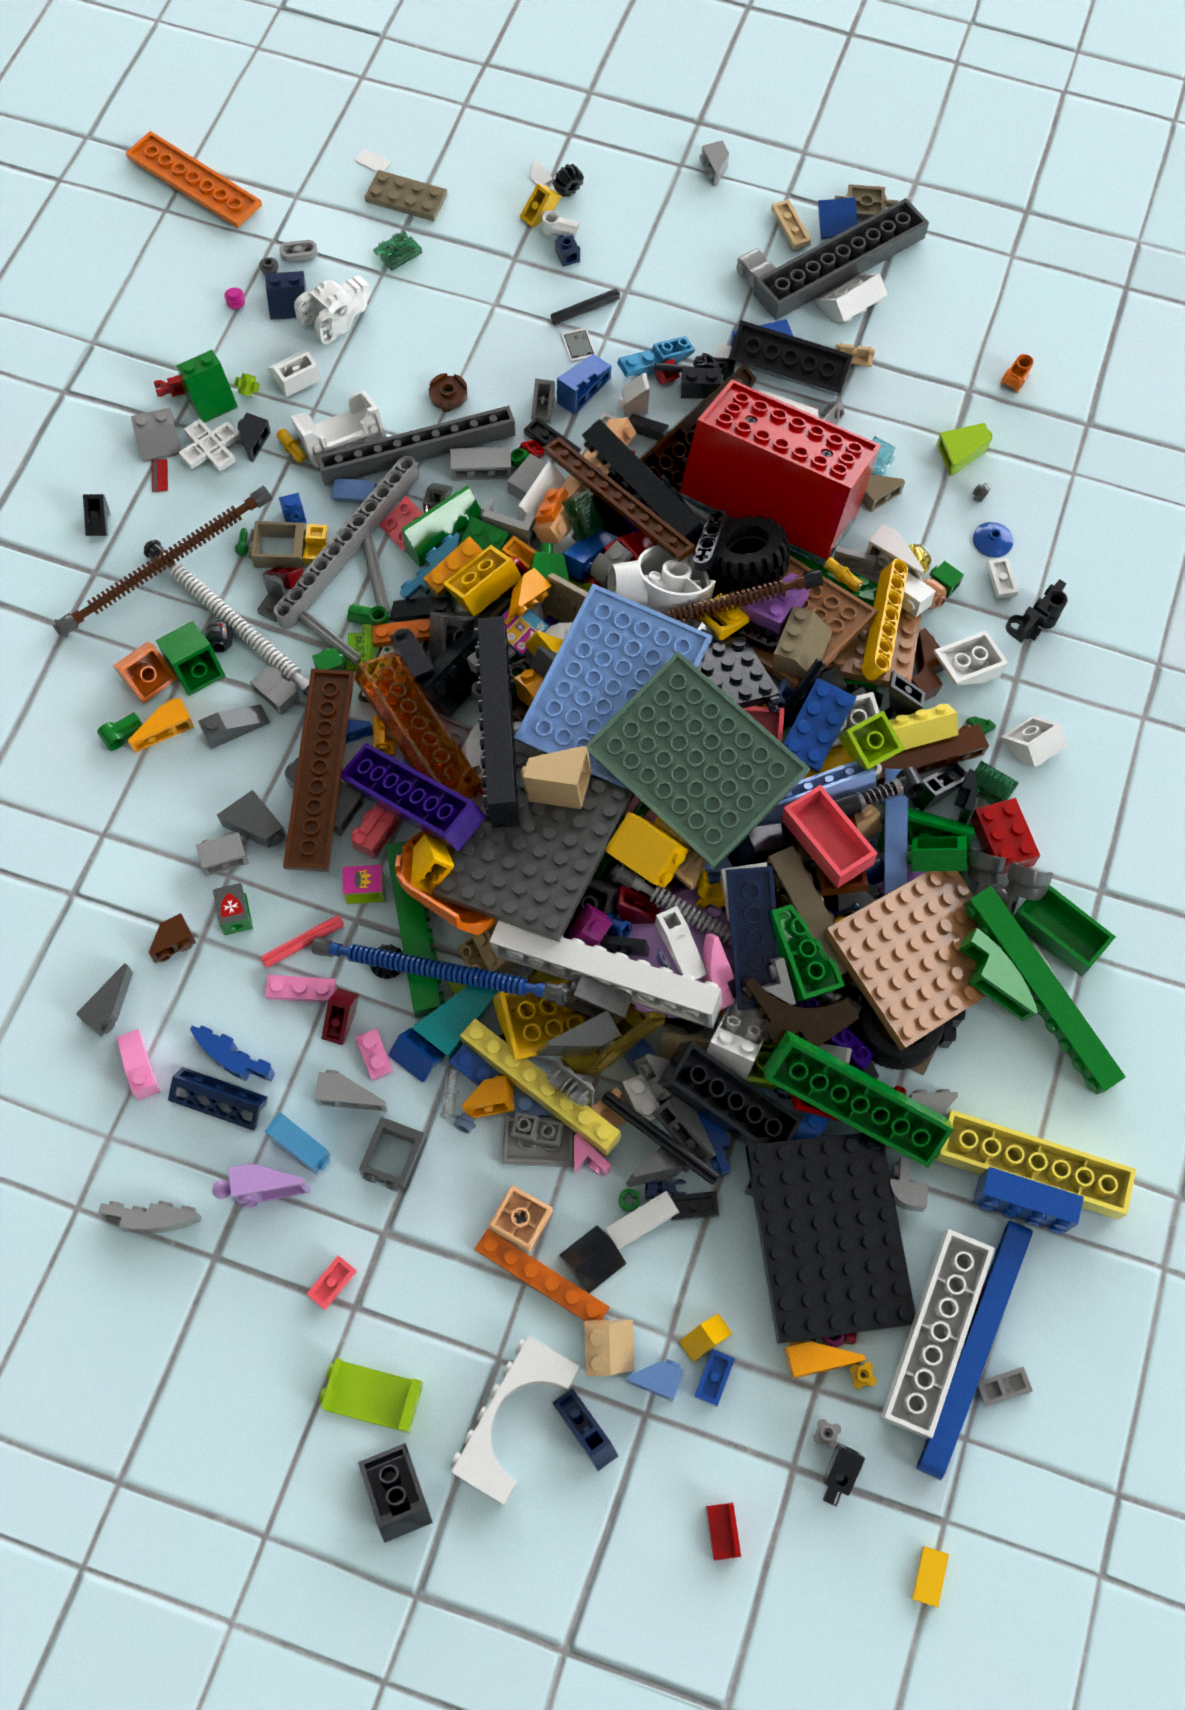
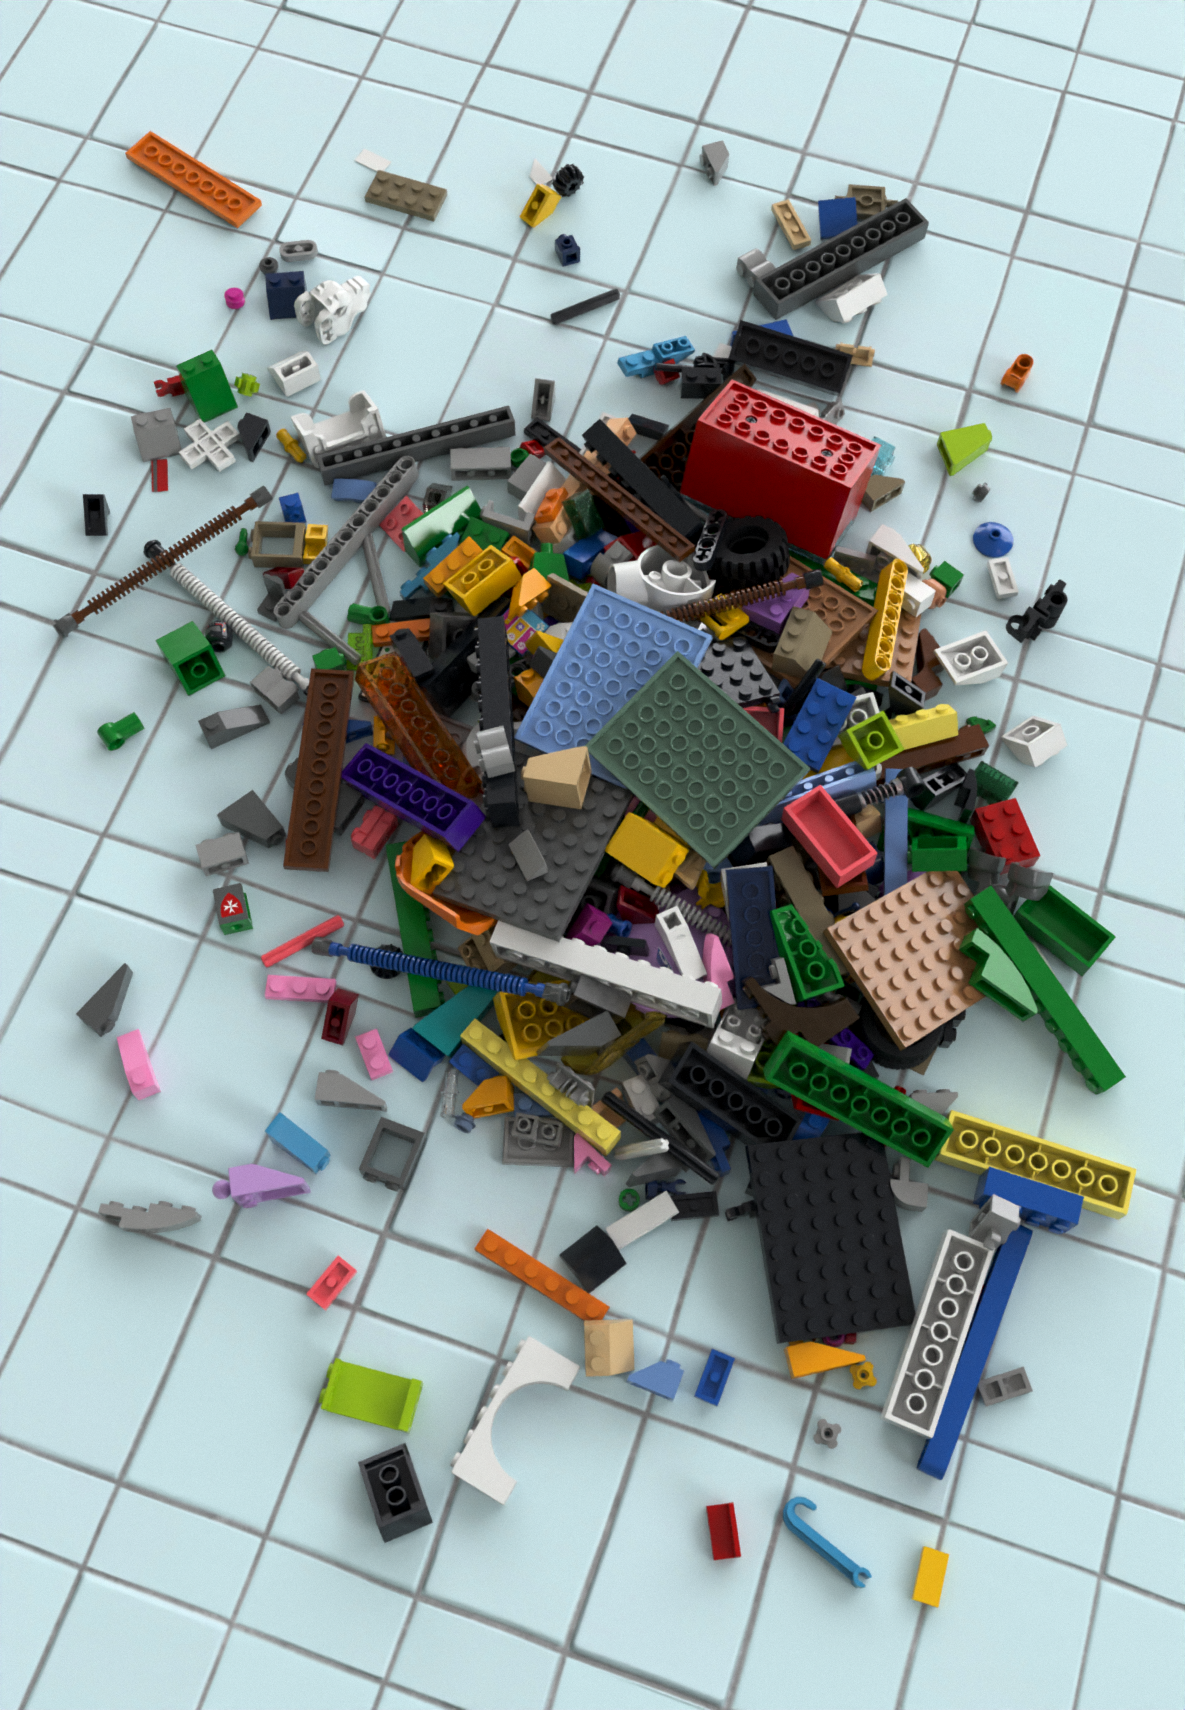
(145, 672): orange slope -> none
(164, 723): light orange slope -> none
(171, 938): reddish brown slope -> none
(215, 1089): dark blue fence -> none
(223, 1053): blue slope -> none
(364, 884): piece -> none
(403, 251): clear green plate -> none
(448, 401): reddish brown plate -> none
(495, 752): none -> light grey brick
(518, 1203): light nougat brick -> none
(528, 856): none -> light grey slope
(553, 225): white piece -> none
(578, 344): sticker -> none
(582, 383): blue wedge -> none
(585, 1429): dark blue slope -> none
(635, 396): white slope -> none
(641, 1149): none -> white axle
(705, 1337): yellow slope -> none
(743, 1210): none -> black plate
(820, 1544): none -> dark azure piece
(846, 1462): black torso -> none
(994, 1222): none -> light grey brick

